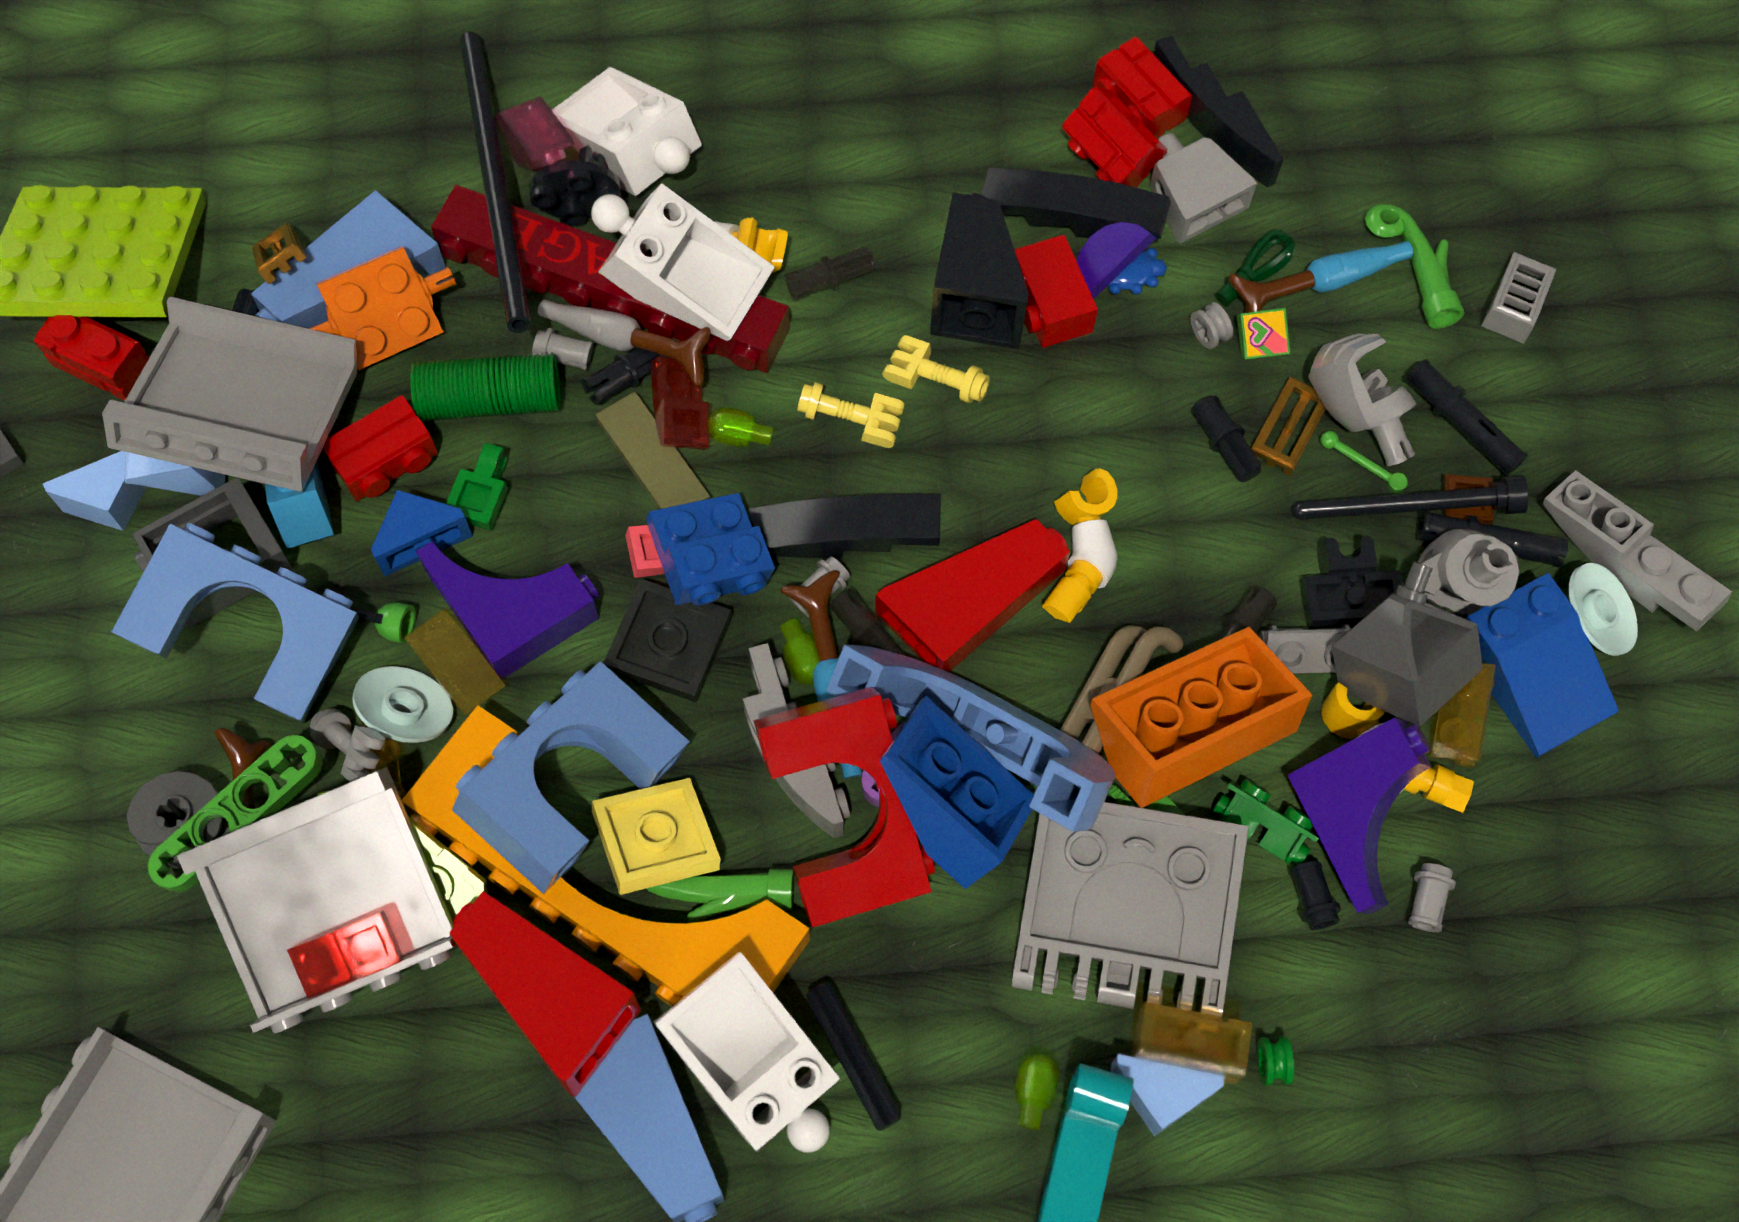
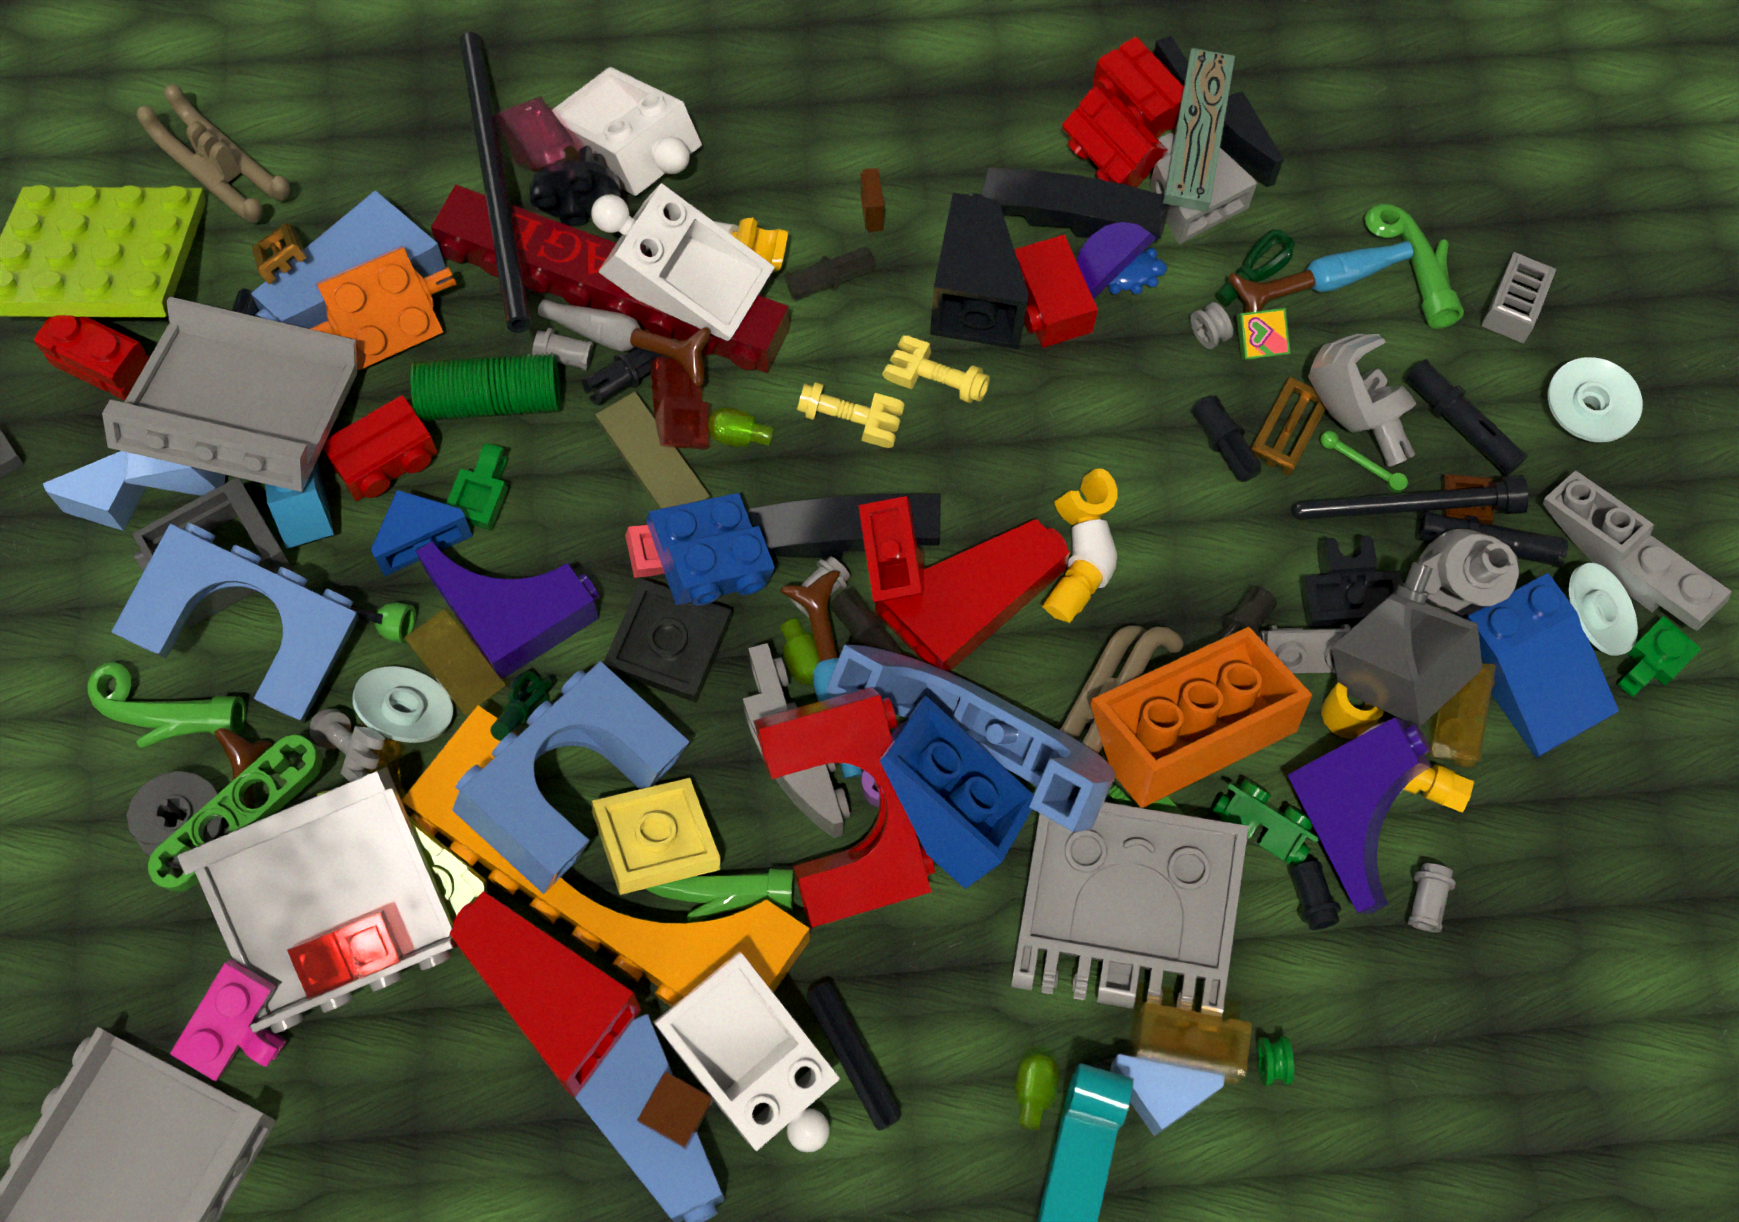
(167, 717): none -> bright green plant
(215, 159): none -> dark tan piece
(224, 1023): none -> dark pink plate
(516, 711): none -> dark green piece
(675, 1110): none -> reddish brown tile
(872, 200): none -> reddish brown tile
(892, 549): none -> red slope
(1199, 130): none -> sand green tile
(1603, 386): none -> light aqua dish
(1659, 655): none -> green plate

